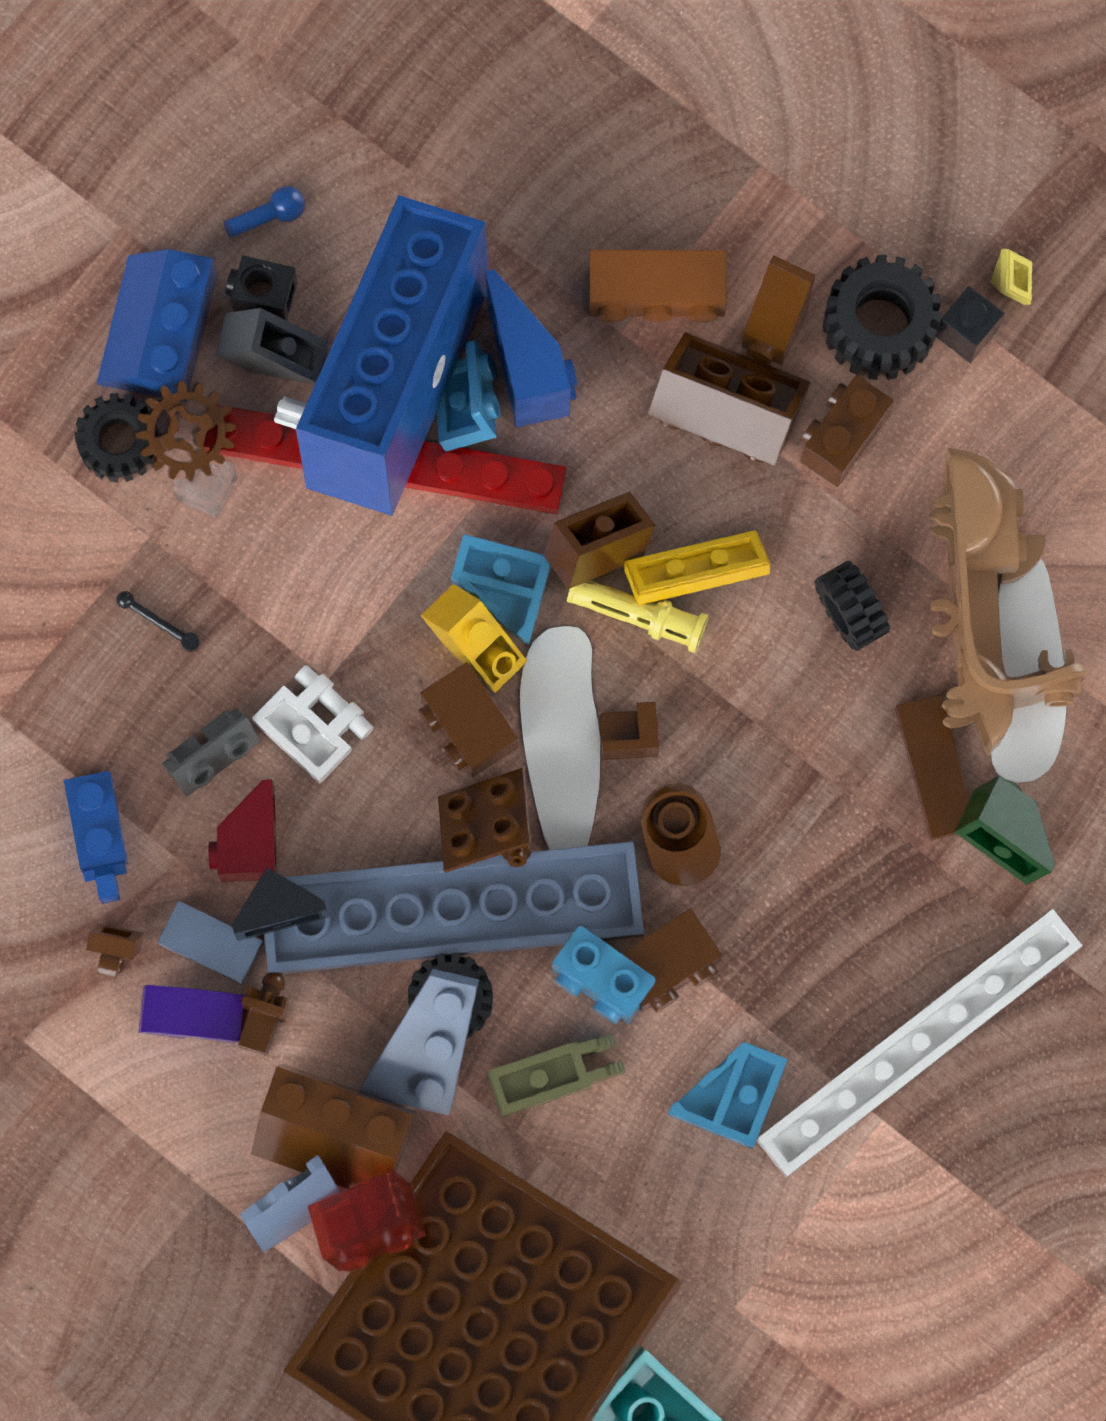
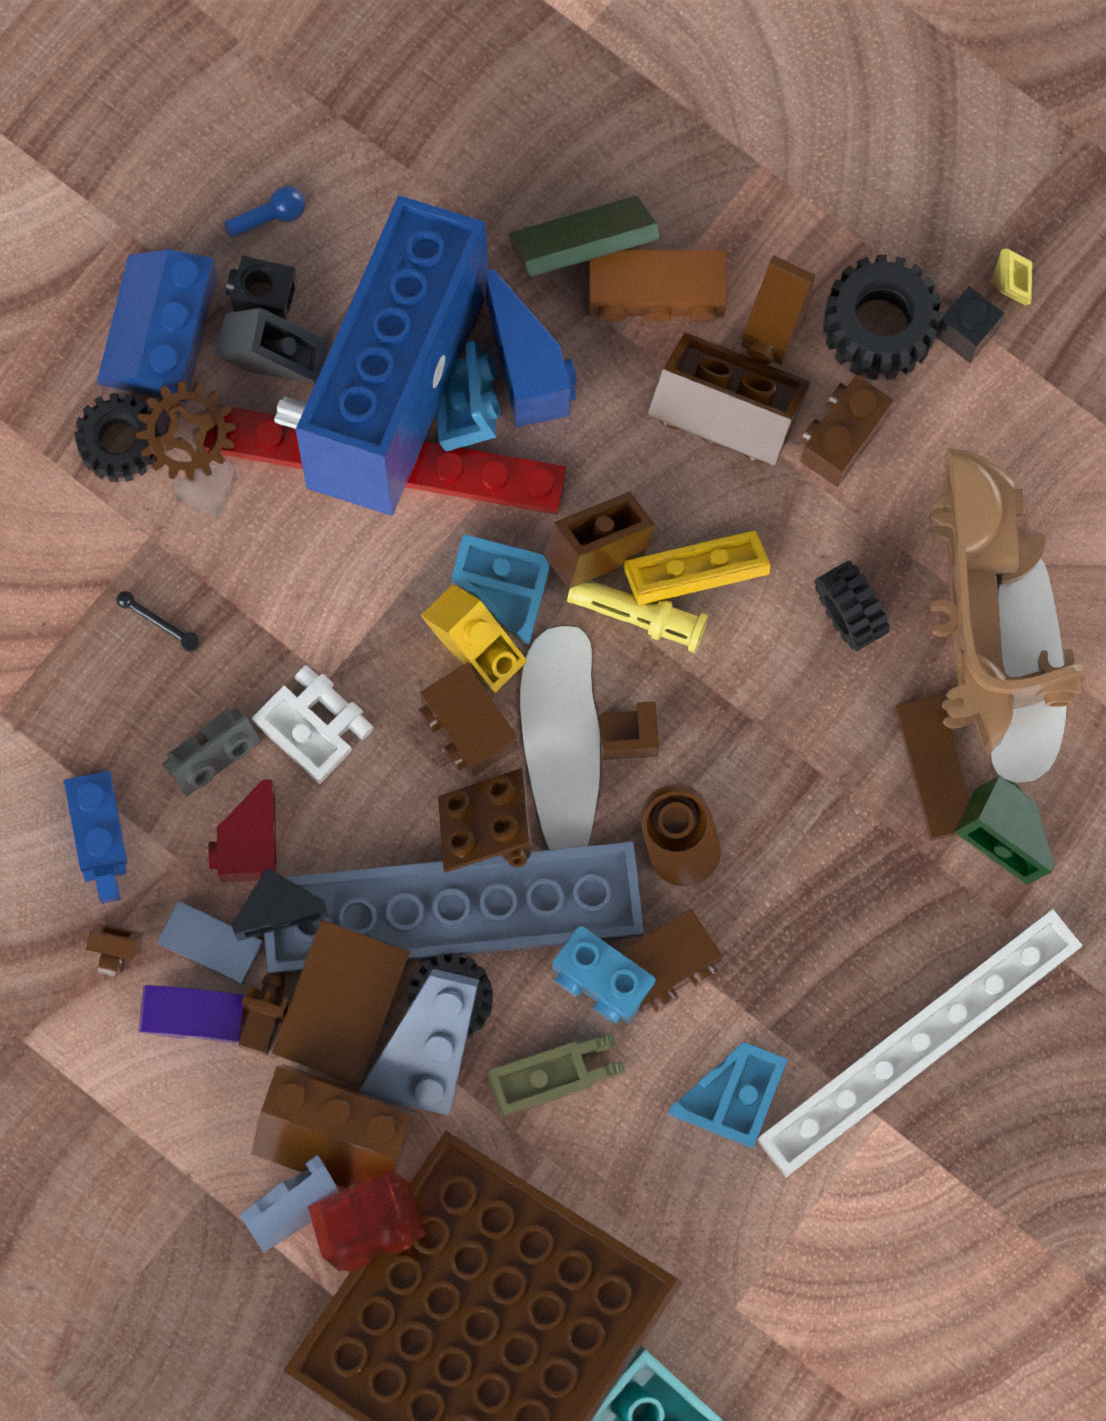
(341, 1002): none -> reddish brown tile
(584, 236): none -> dark green tile

